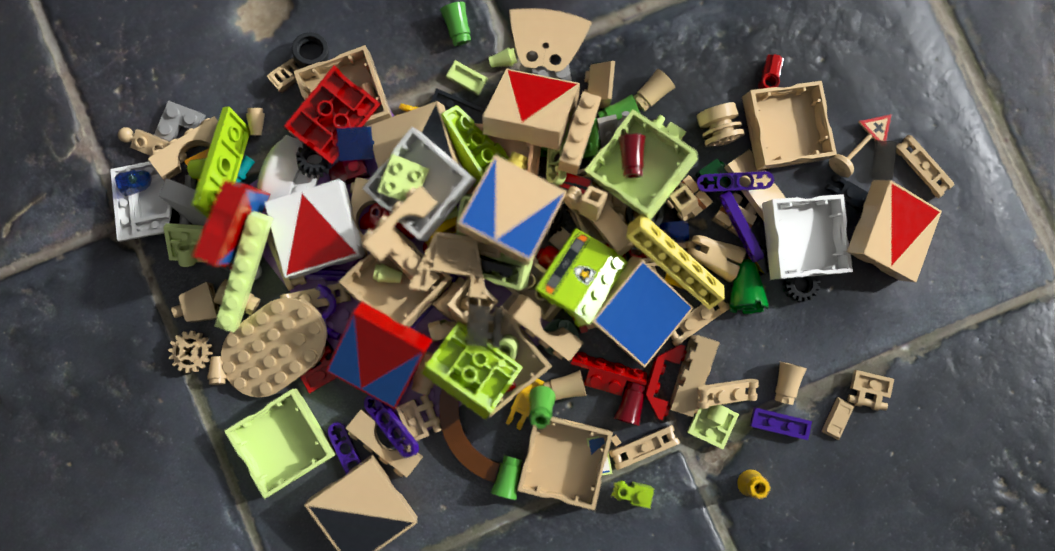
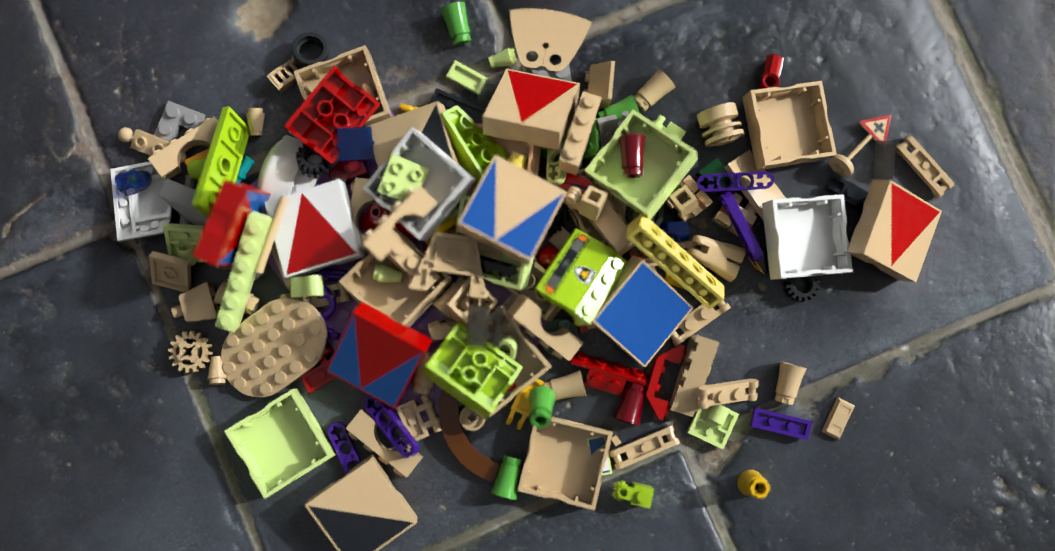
(170, 272): none -> tan plate
(271, 234): none -> tan bar
(306, 286): none -> yellowish green axle
(470, 419): none -> tan wheel
(748, 290): green cone -> none
(873, 384): tan plate -> none

